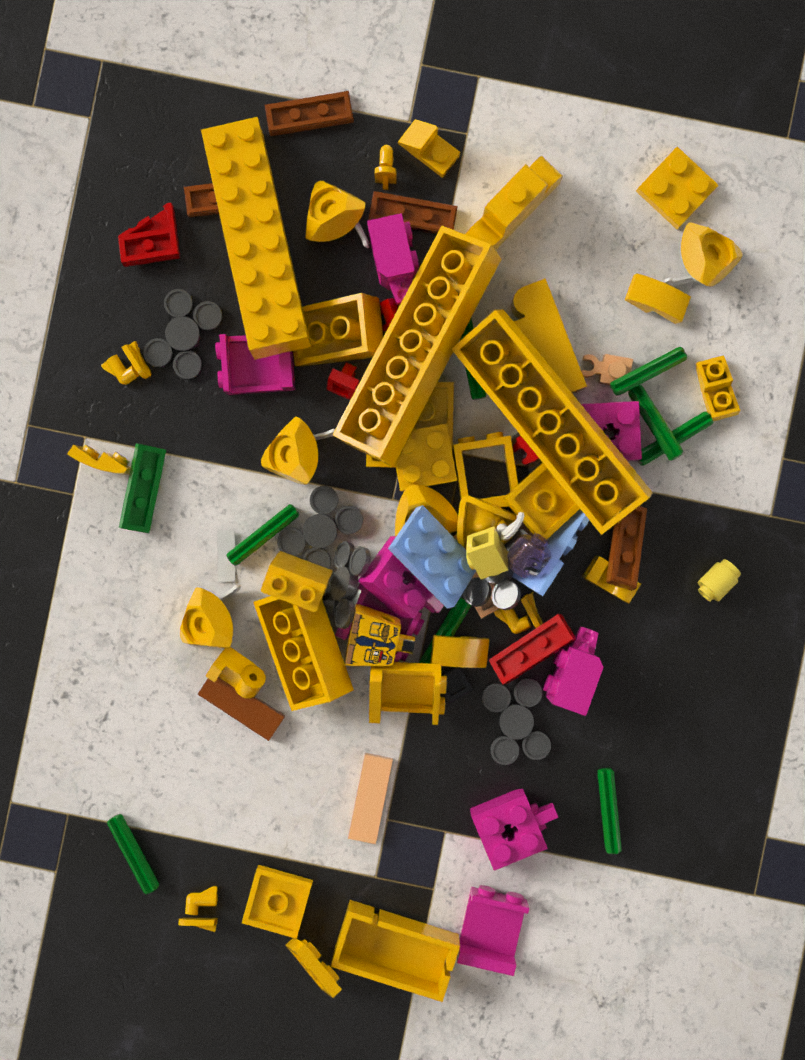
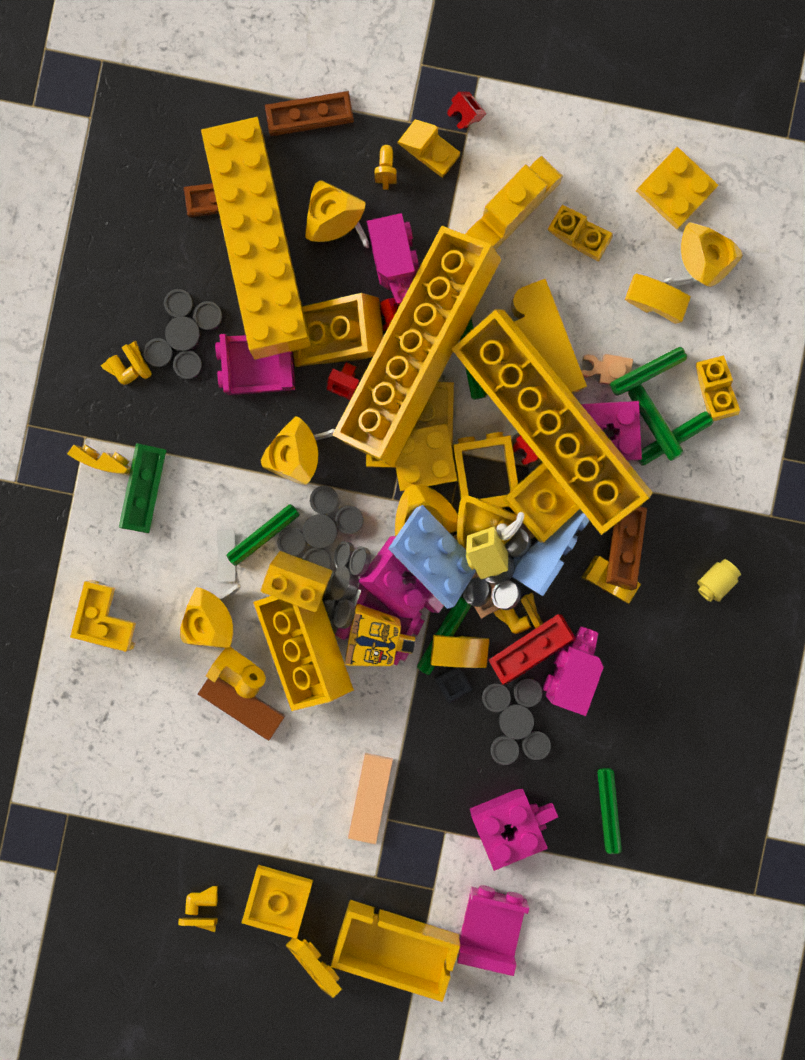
(93, 622): none -> yellow panel
(133, 853): green axle -> none
(151, 240): red wing -> none
(407, 689): yellow panel -> none
(421, 214): dark orange tile -> none
(468, 107): none -> red tile
(529, 555): clear purple head -> none
(580, 233): none -> yellow slope

